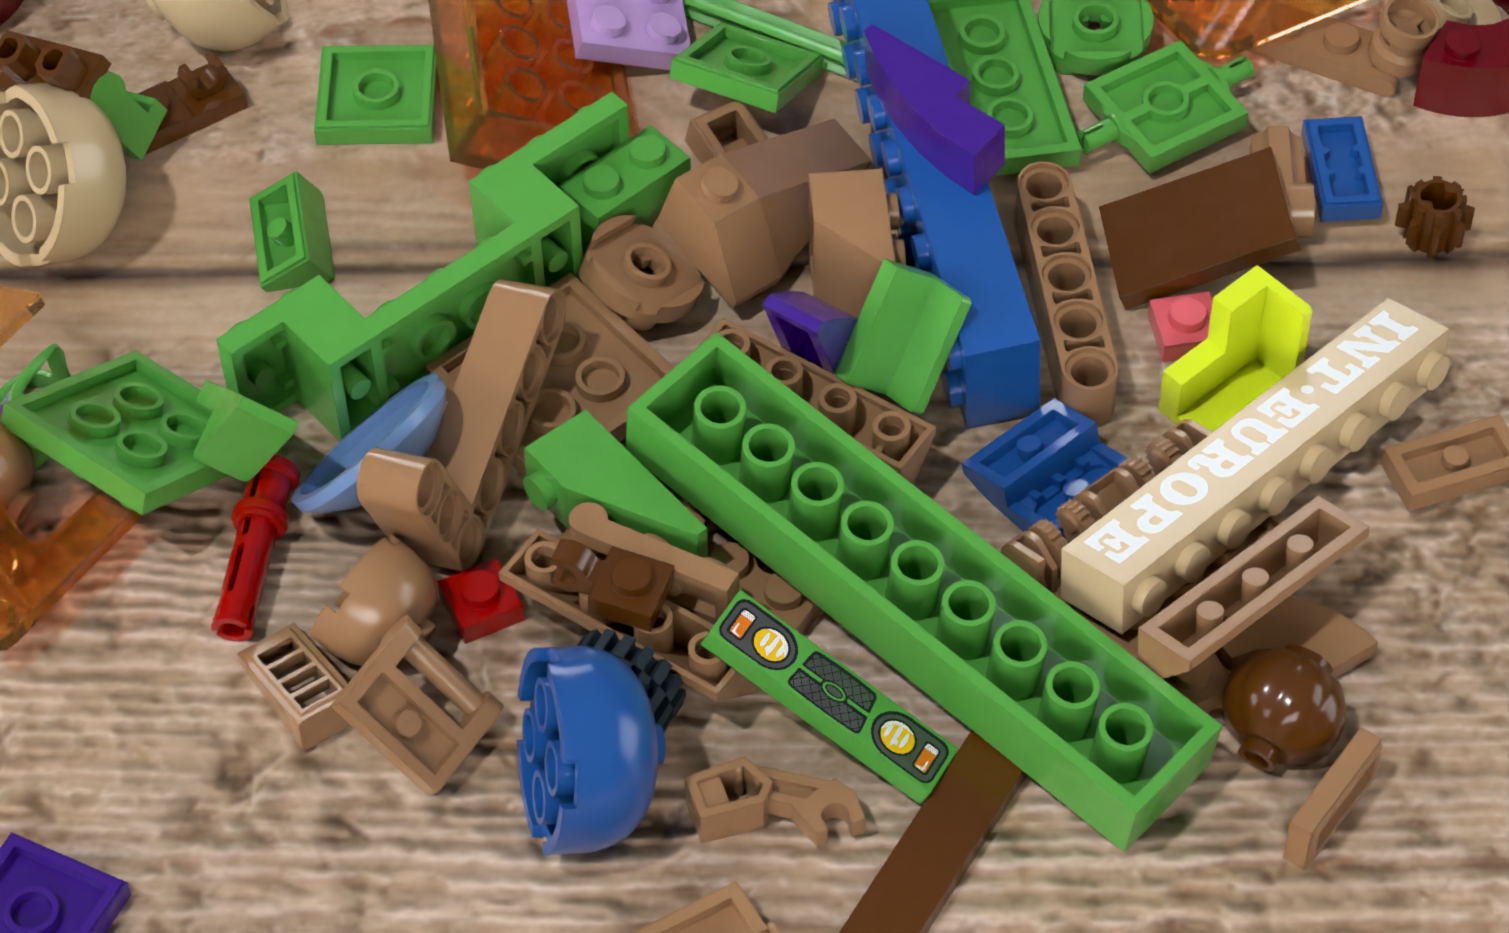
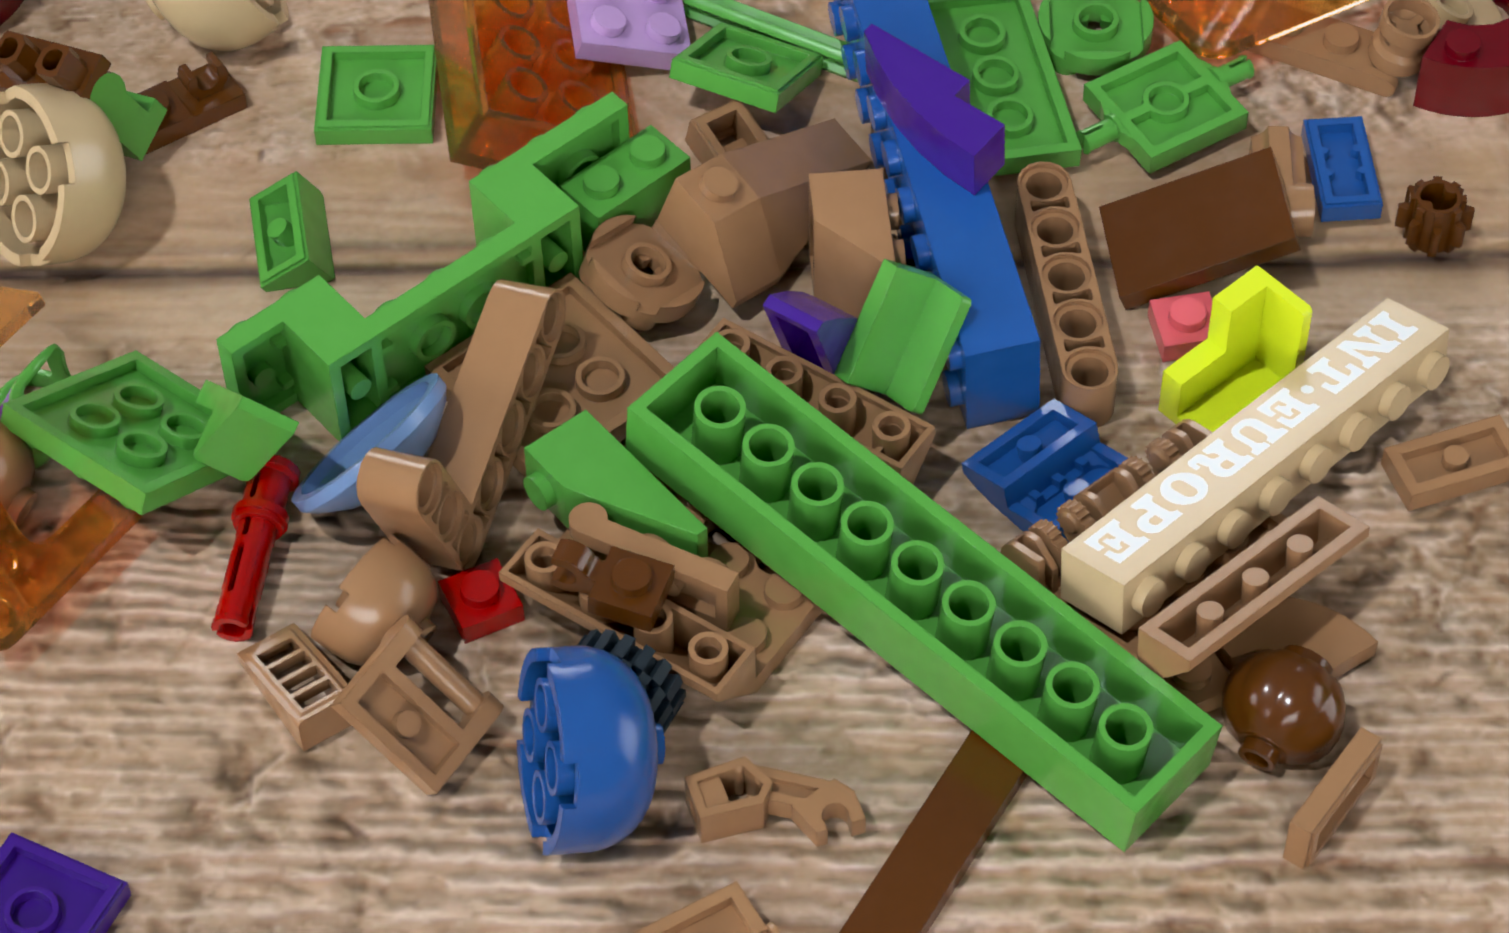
(830, 697): tile -> none

